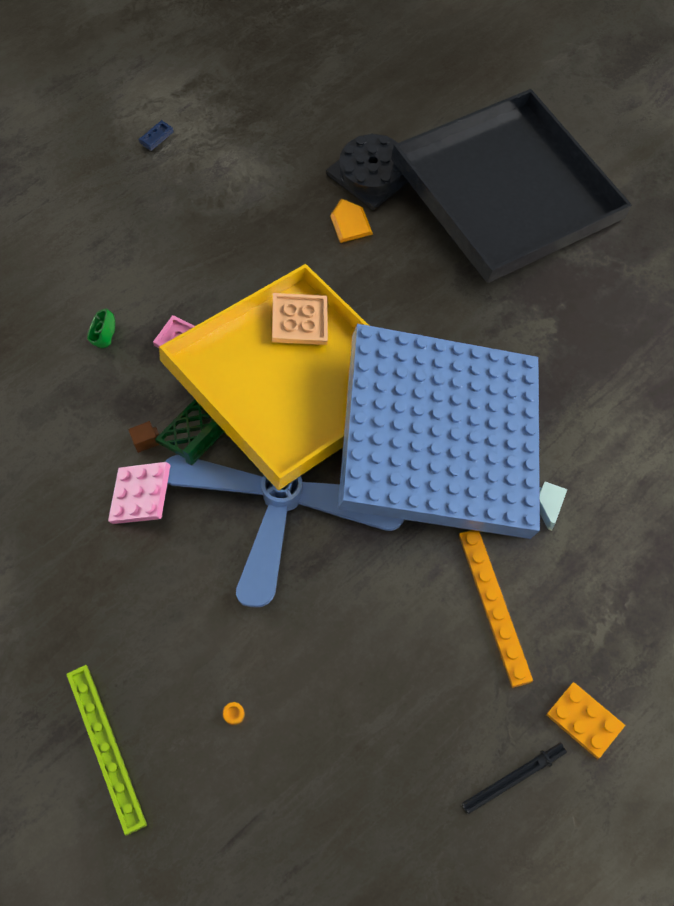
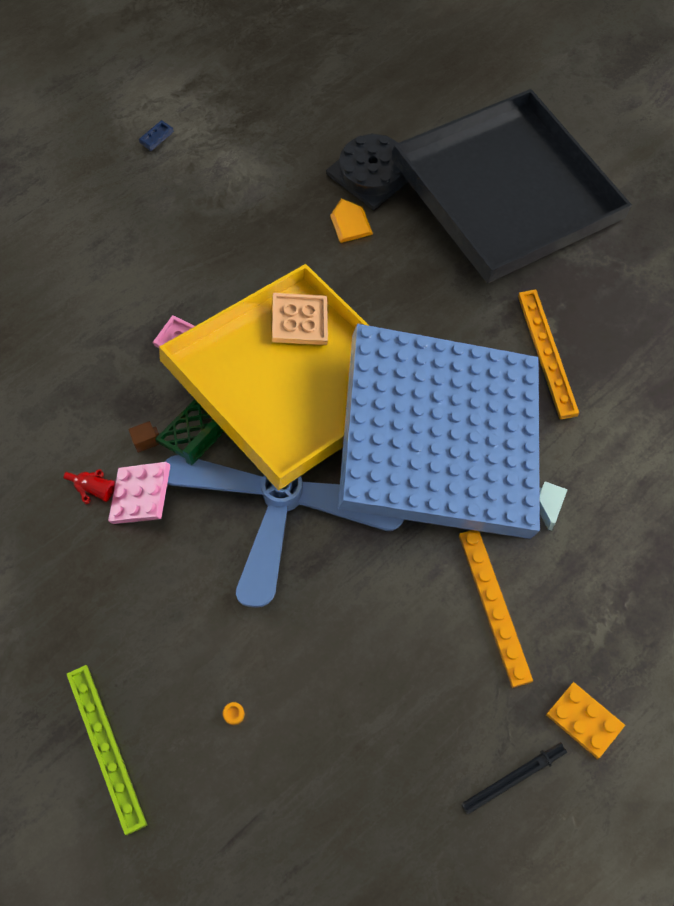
(93, 484): none -> red piece
(102, 329): green piece -> none
(548, 355): none -> light orange plate

